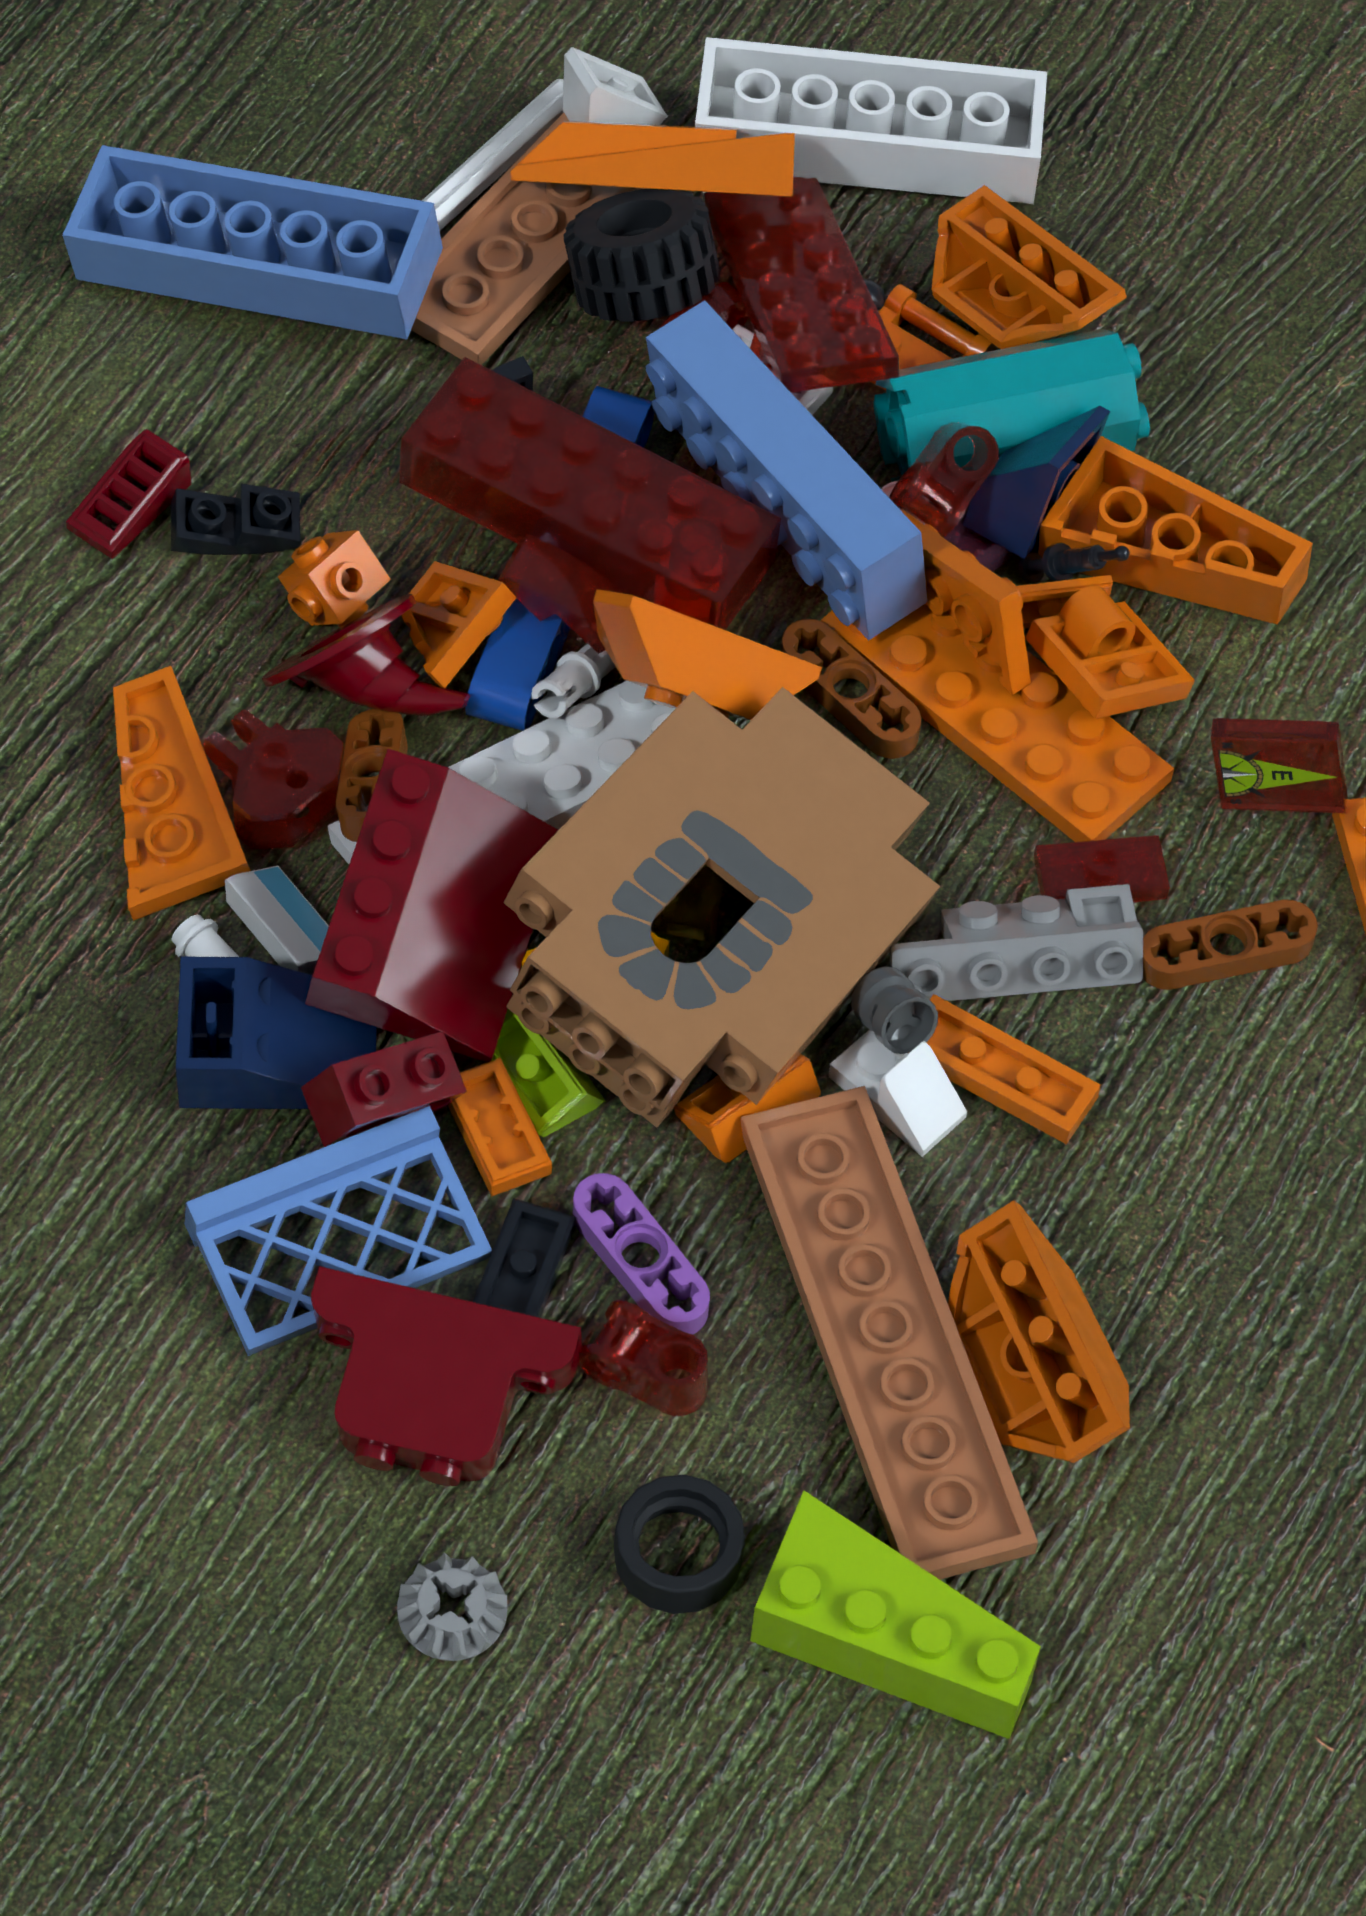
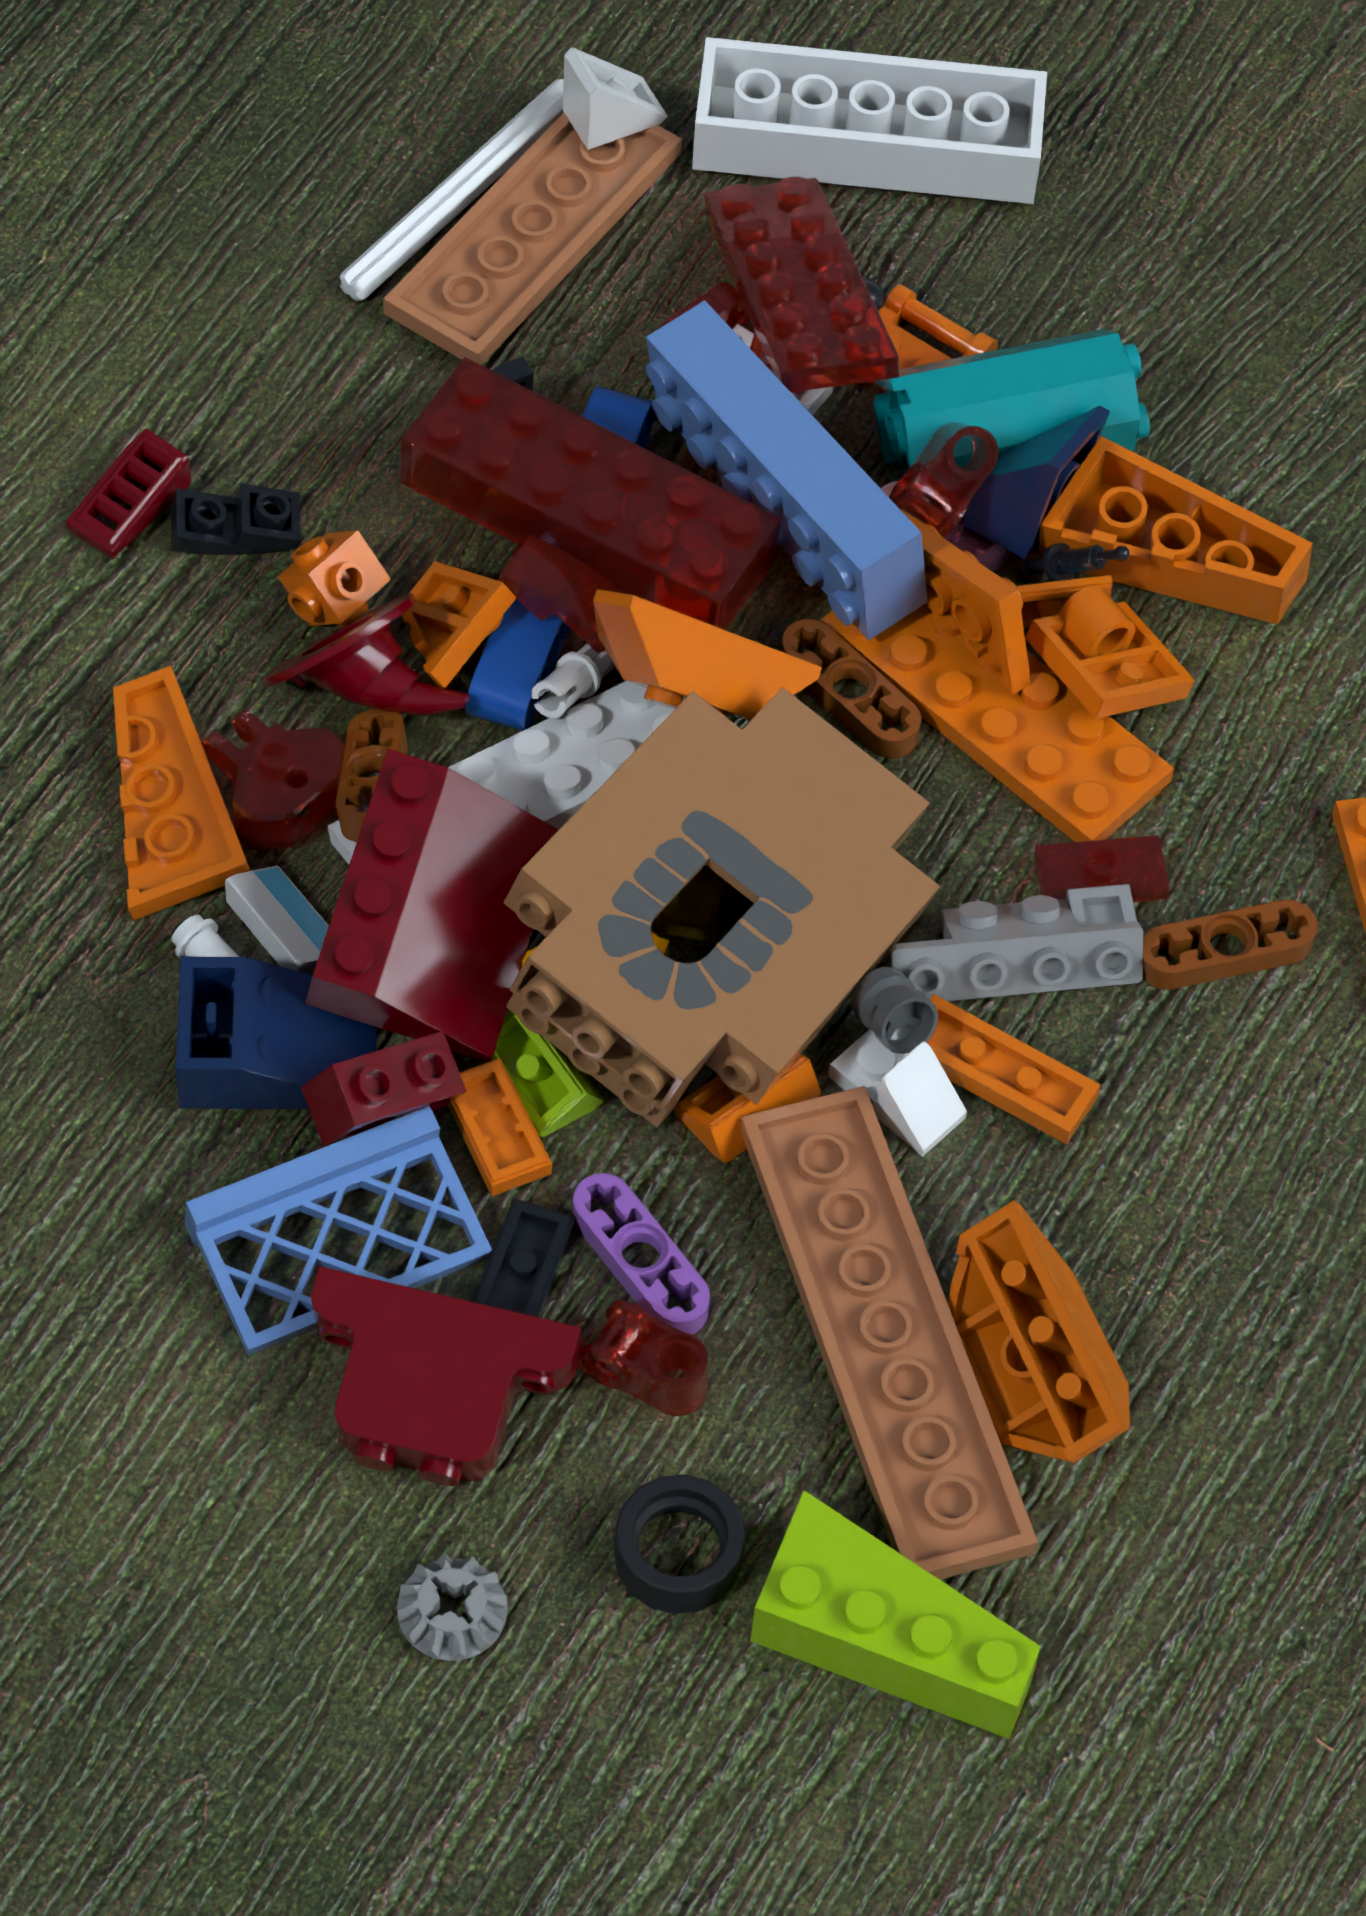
(254, 241): medium blue brick -> none
(642, 254): black tyre -> none
(661, 158): orange wedge -> none
(1014, 275): orange wedge -> none
(1279, 765): clear red tile -> none

